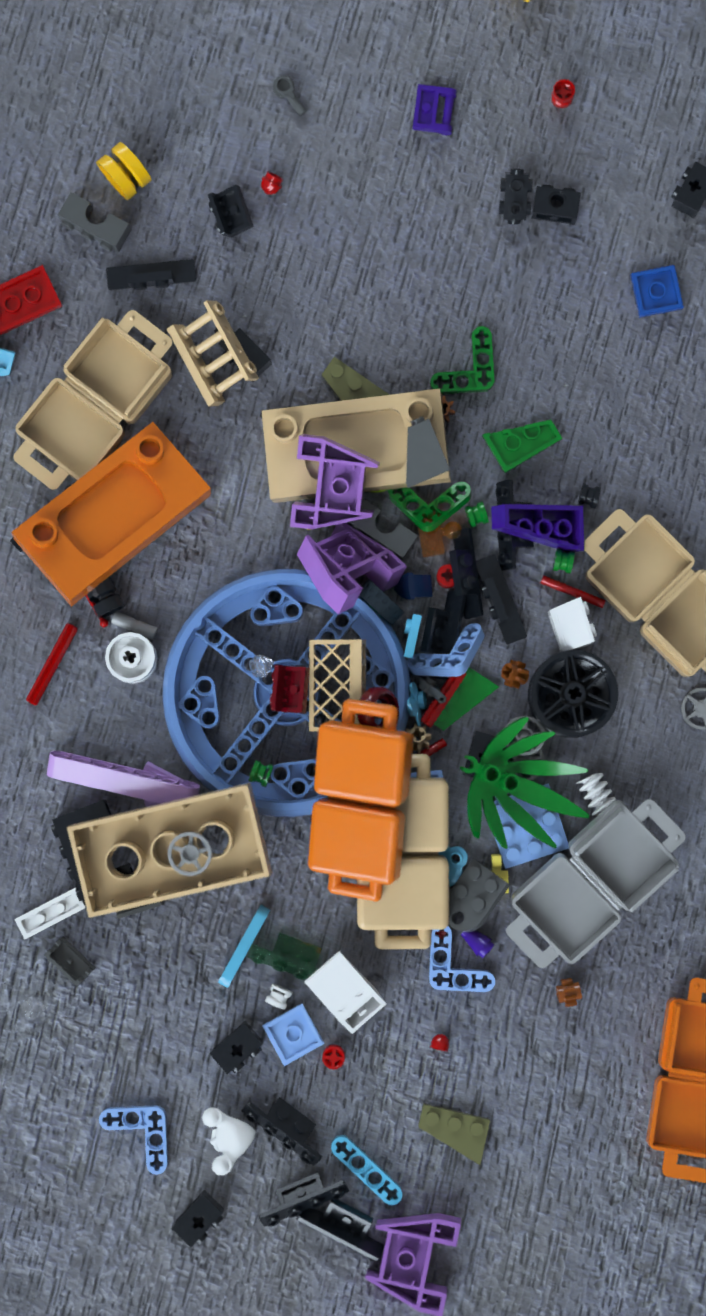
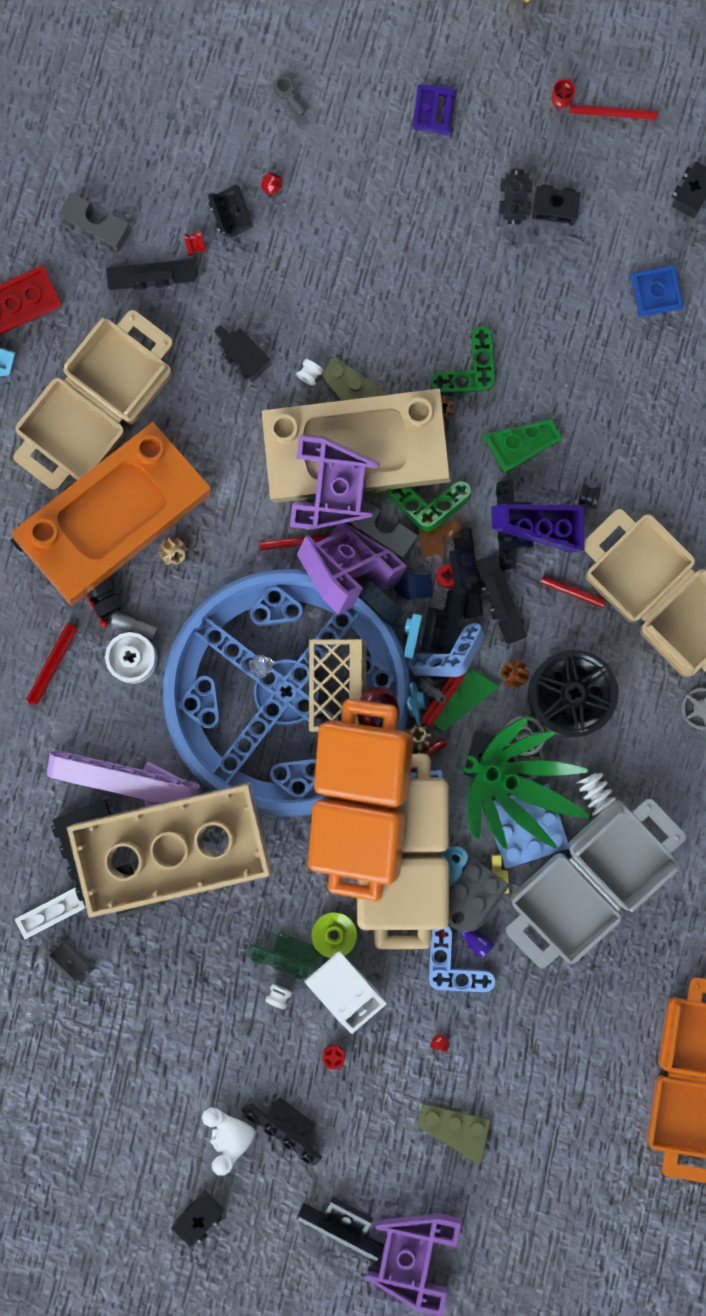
(123, 170): yellow wheel -> none
(143, 1123): light blue beam -> none
(172, 551): none -> tan gear
(189, 853): light grey wheel -> none
(192, 354): tan fence -> none
(194, 242): none -> red wheel
(224, 1054): black brick -> none
(244, 945): medium azure beam -> none
(258, 772): green wheel -> none
(289, 542): none -> red bar
(289, 689): dark red bracket -> none
(293, 1034): light blue plate -> none
(301, 1196): black bracket -> none
(309, 372): none -> white wheel
(334, 922): none -> lime dish
(364, 1172): medium azure beam -> none
(424, 453): dark grey slope -> none
(476, 514): green wheel -> none
(563, 561): green wheel -> none
(568, 992): dark orange gear -> none
(572, 625): white slope -> none
(613, 112): none -> red bar

